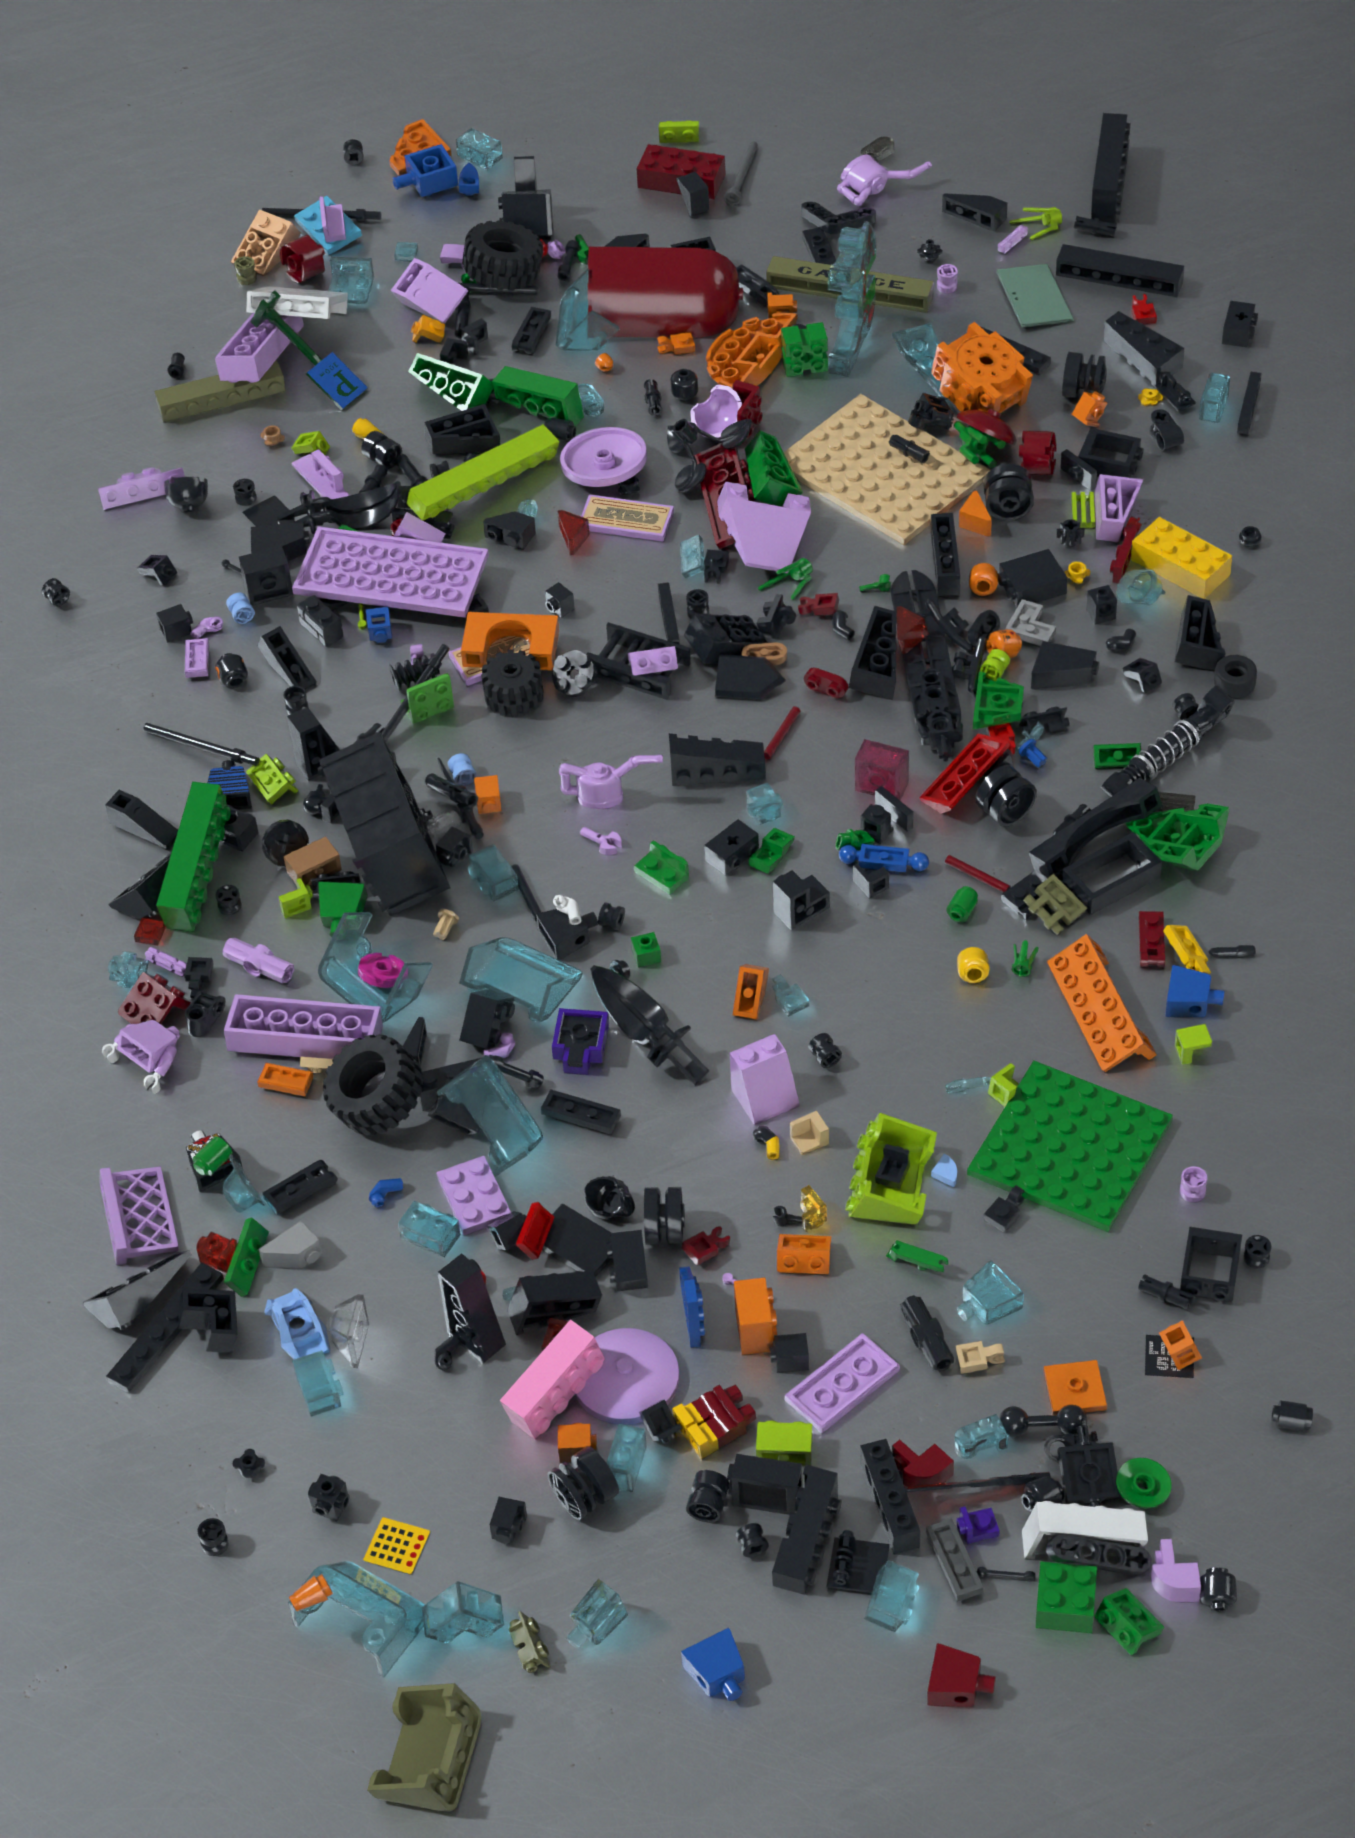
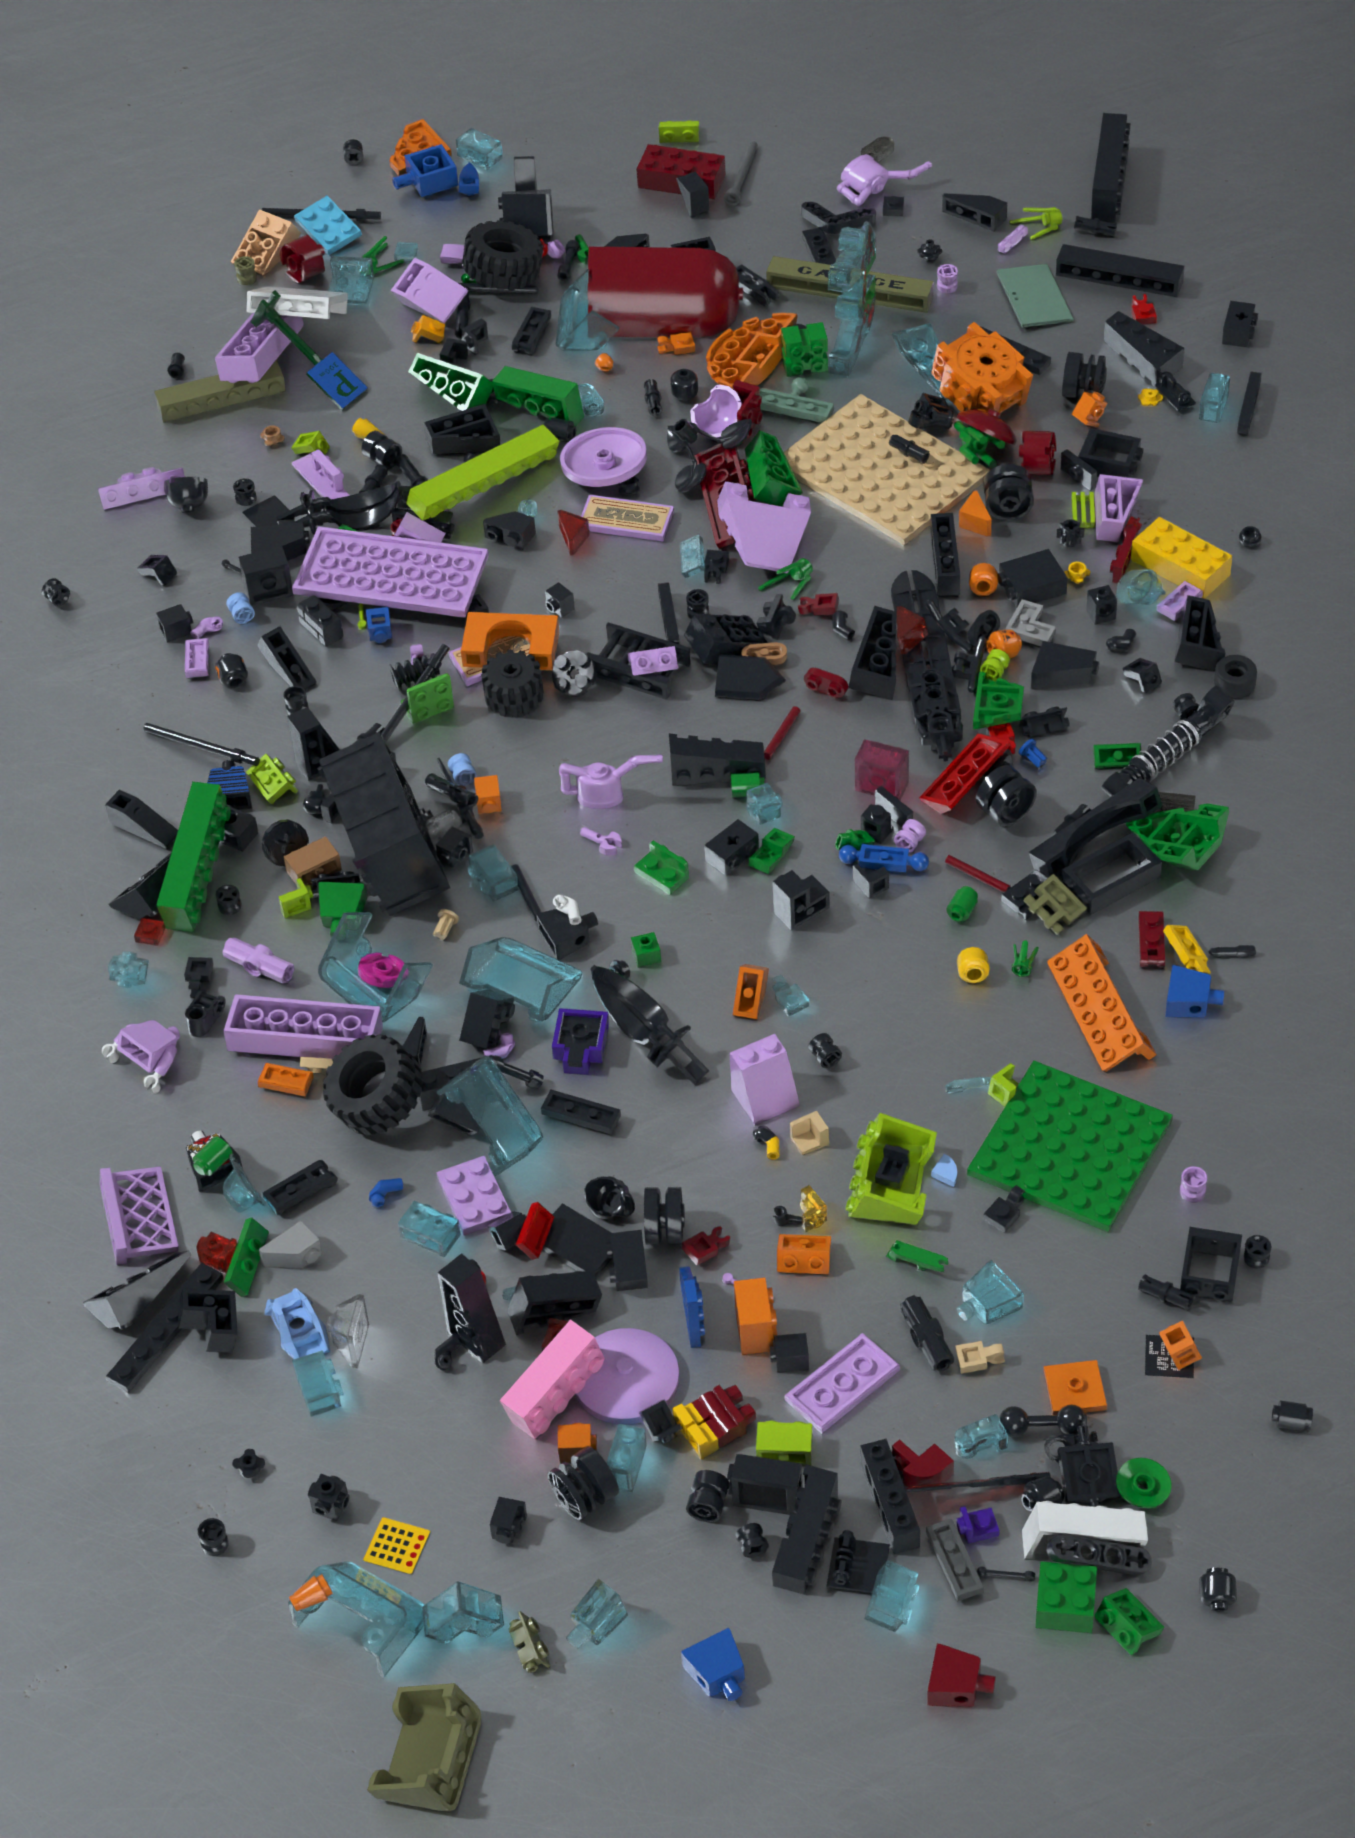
(151, 1000): bracket -> none
(166, 961): lavender axle -> none
(332, 221): lavender panel -> none
(375, 250): none -> green plant
(436, 470): black wheel -> none
(611, 916): black wheel -> none
(742, 782): none -> green brick
(781, 304): orange brick -> none
(794, 404): none -> sand green plate
(883, 584): green hand -> none
(893, 206): none -> black plate
(910, 835): none -> lavender wheel
(1035, 734): clear light blue piece -> none
(1165, 430): black piece -> none
(1174, 602): none -> lavender plate
(1174, 1581): lavender brick -> none
(1191, 1039): lime panel -> none

